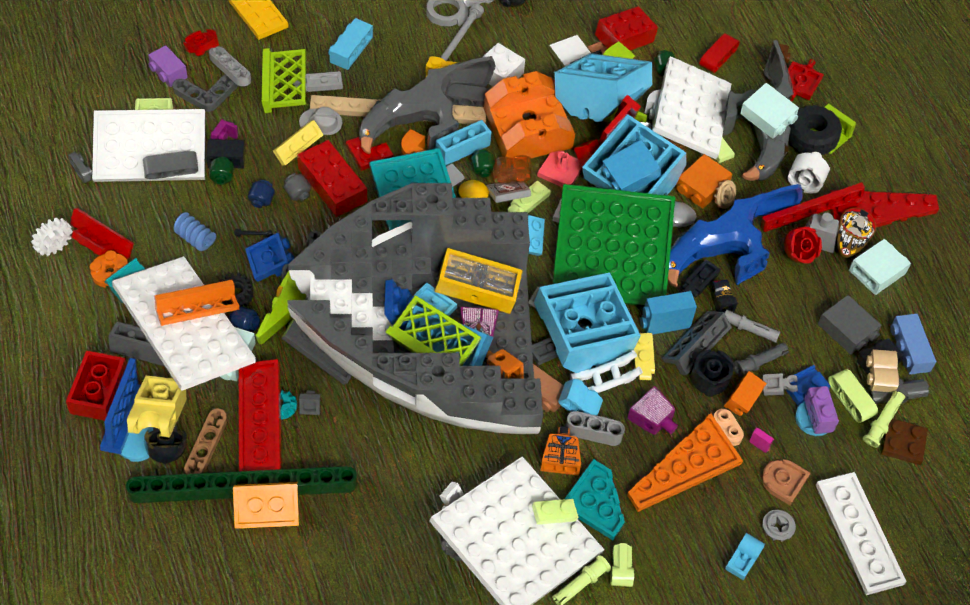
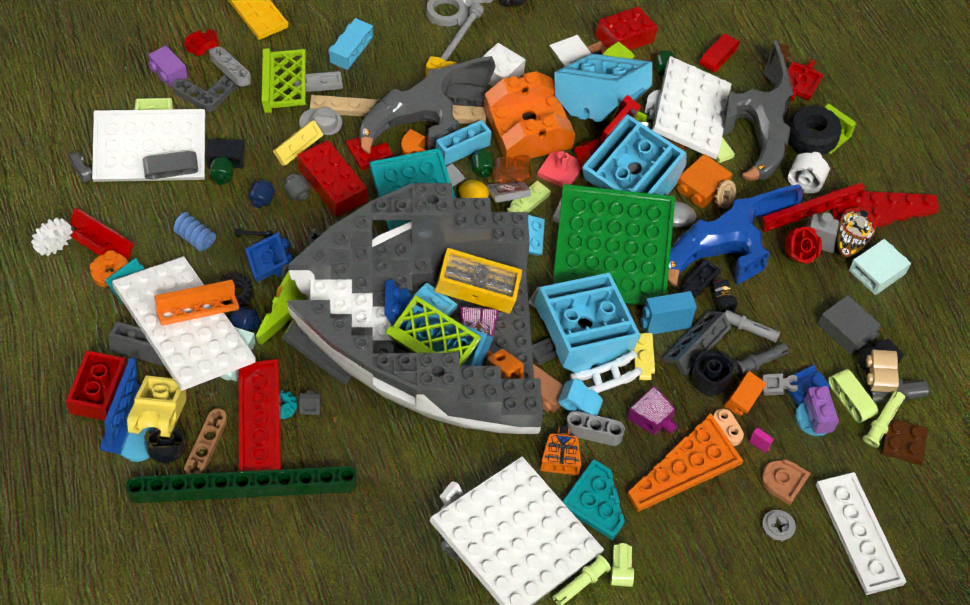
(224, 130): magenta bracket -> none
(266, 505): light orange plate -> none
(555, 511): yellowish green plate -> none
(631, 168): dark azure brick -> none
(745, 556): medium azure plate -> none
(769, 111): light aqua brick -> none
(913, 344): medium blue brick -> none

